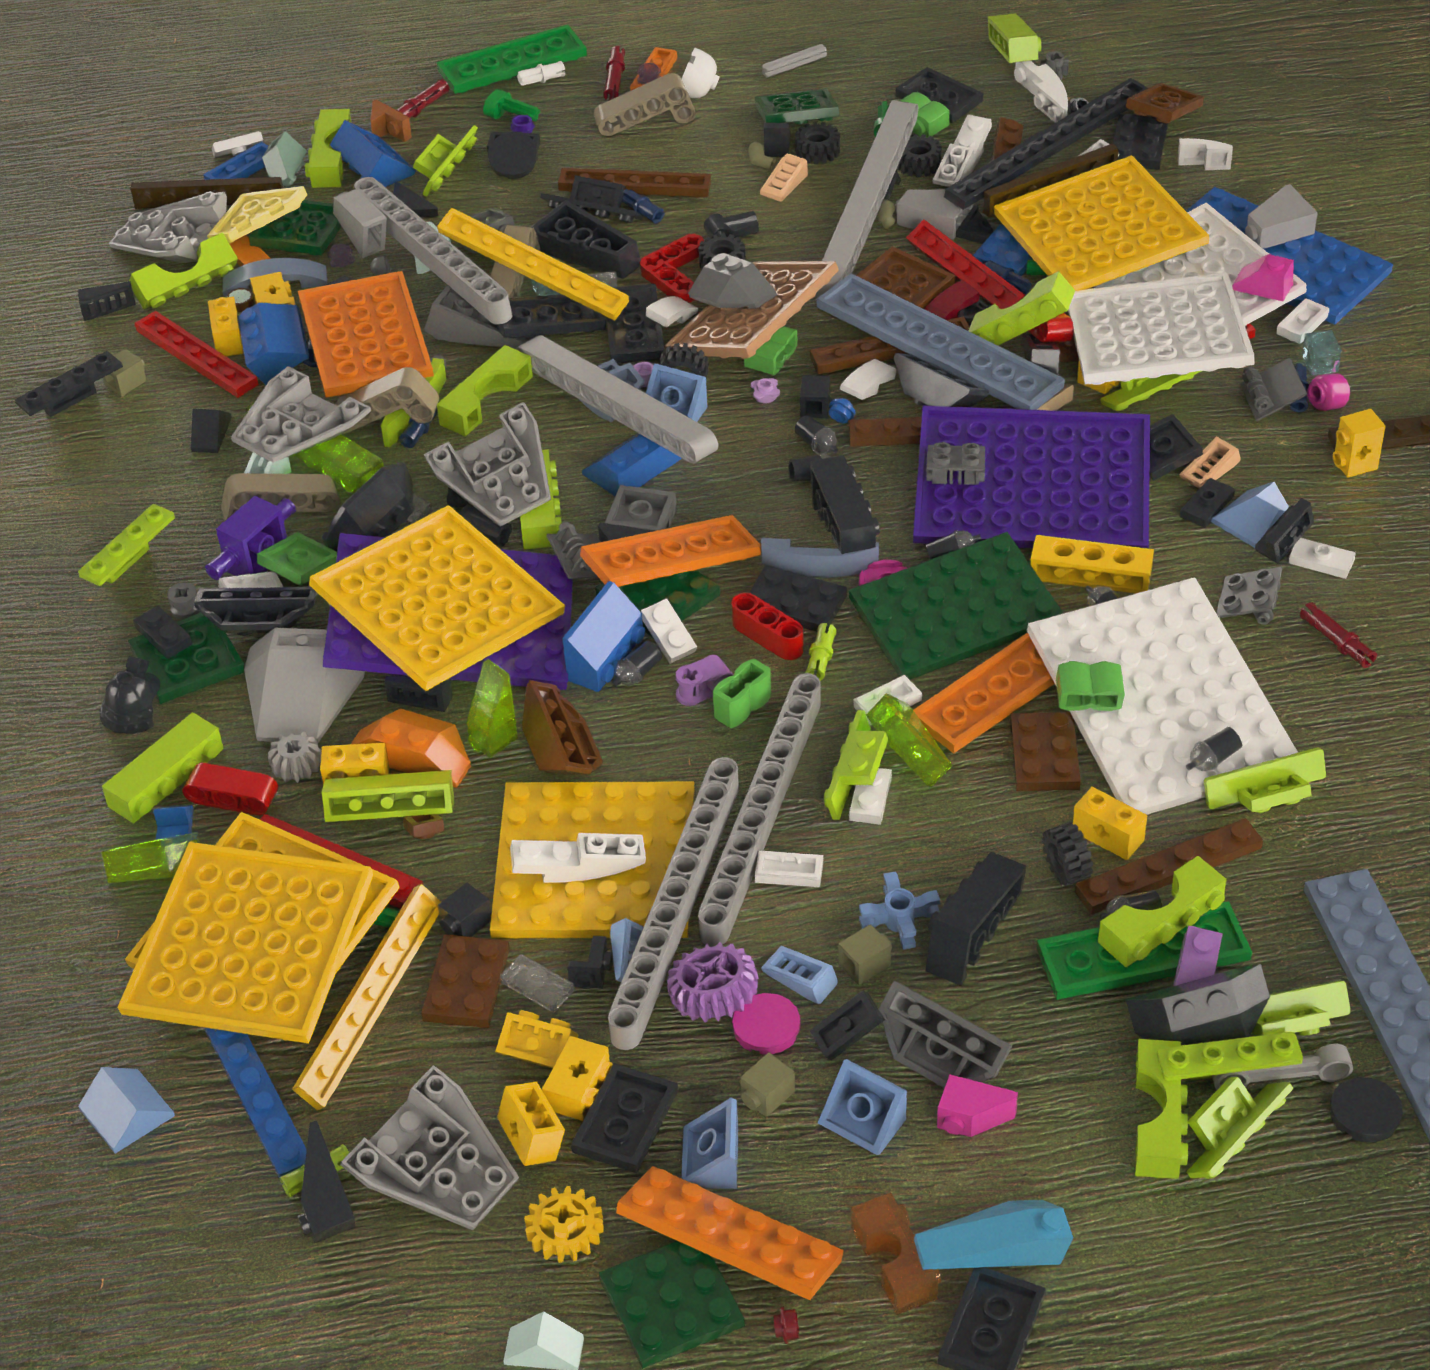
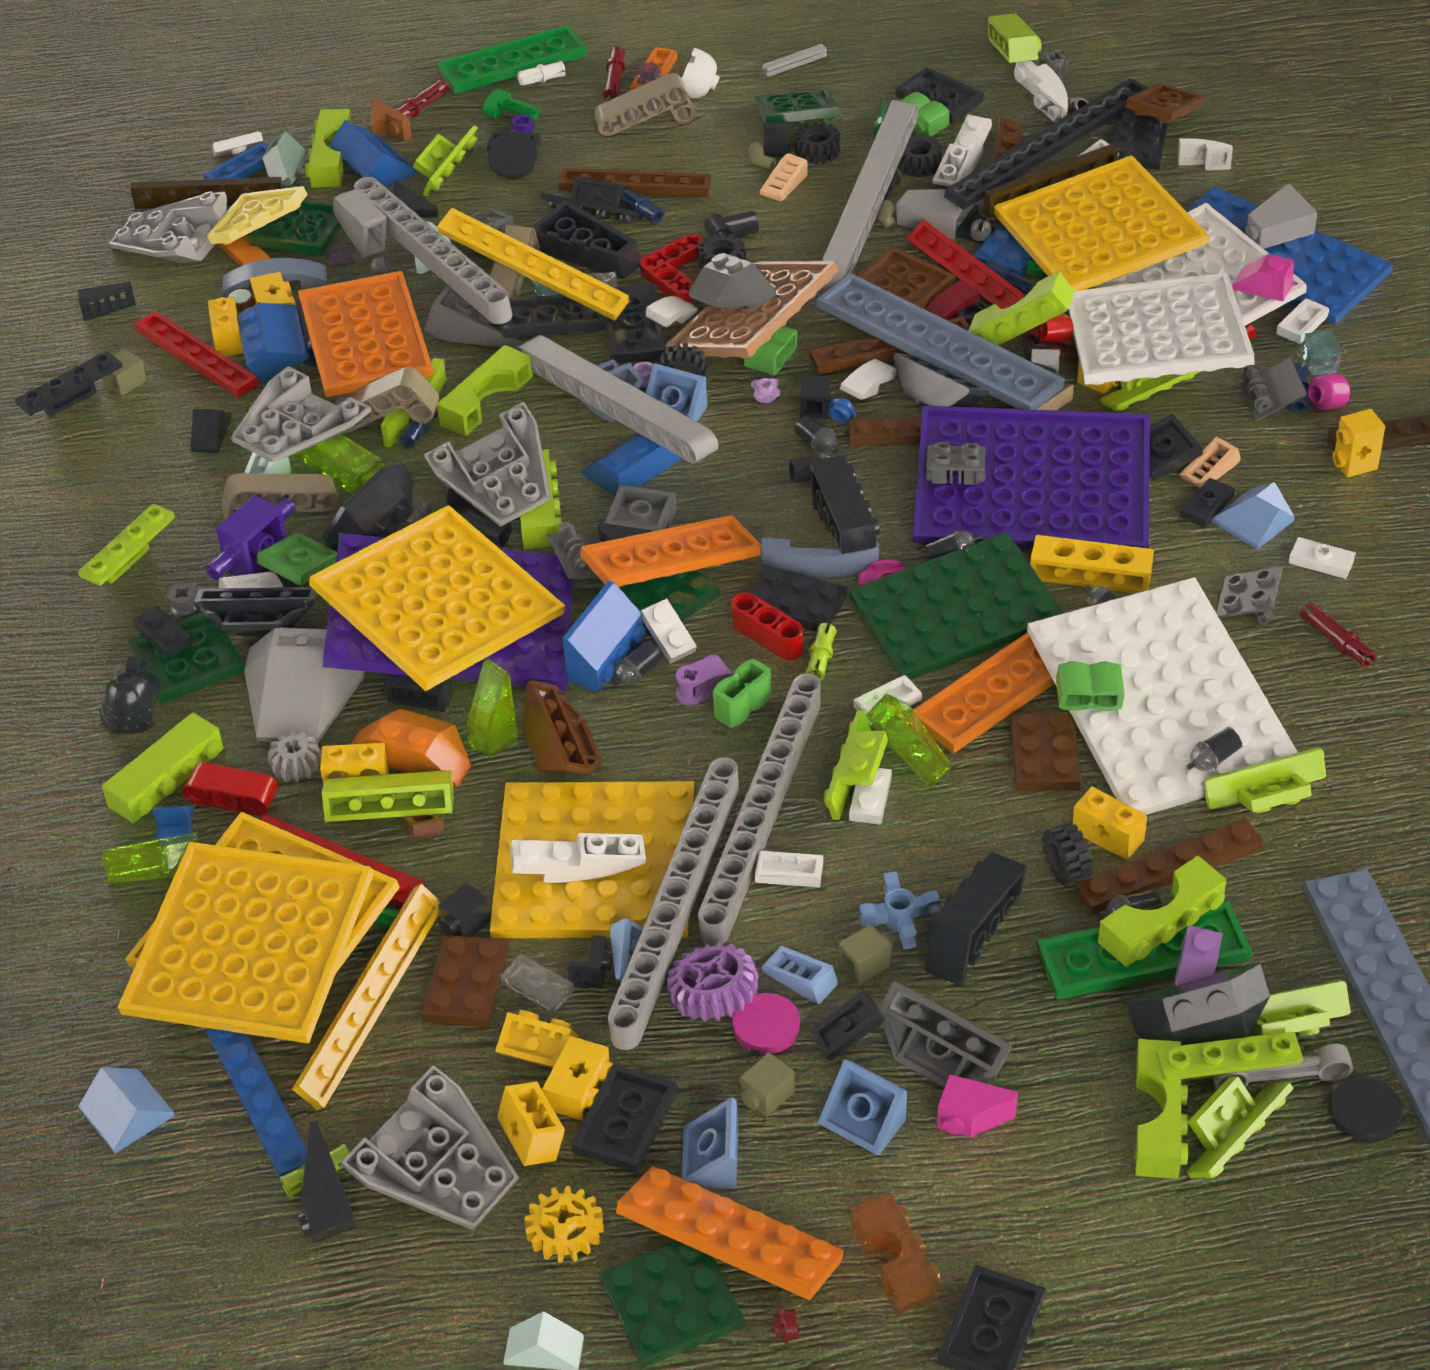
(155, 285): lime arch -> none
(979, 225): none -> dark grey hinge
(998, 1237): dark azure wedge -> none
(1286, 531): black bracket -> none

